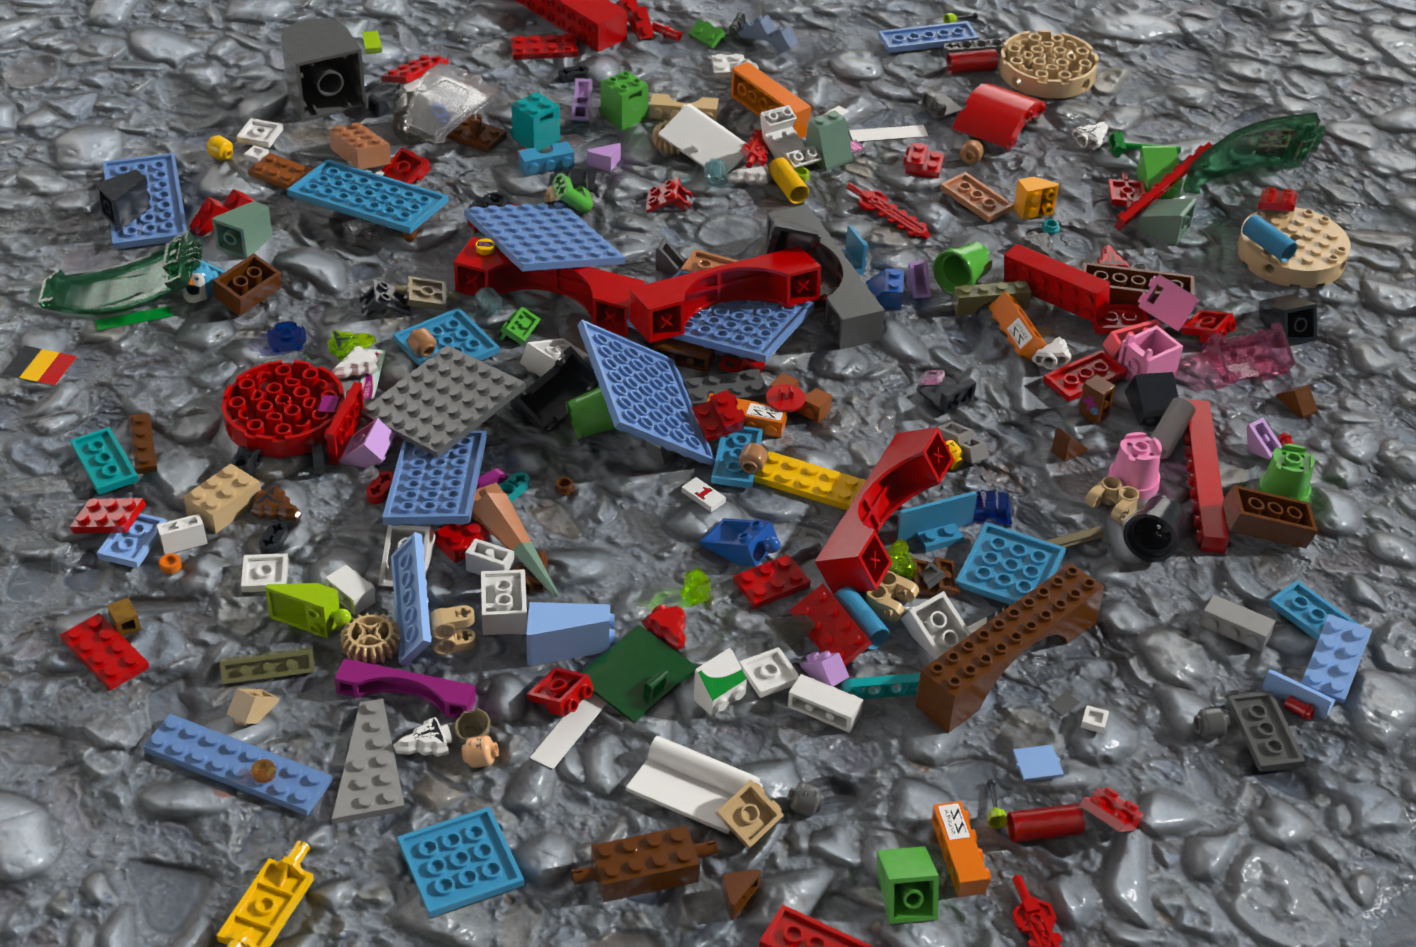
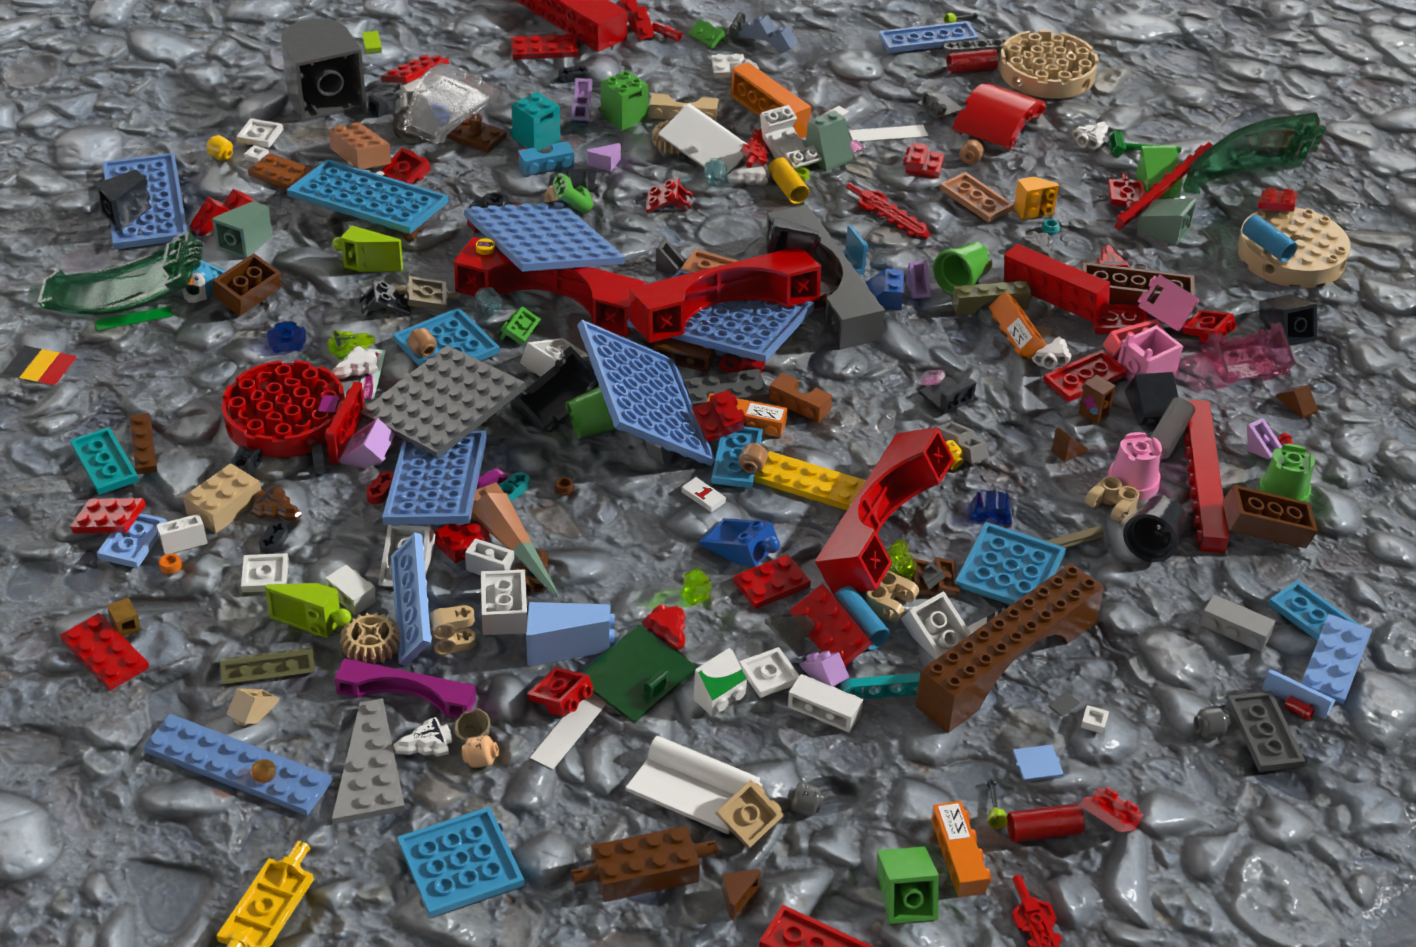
(369, 251): none -> lime slope
(785, 398): red piece -> none
(937, 522): dark azure bracket -> none

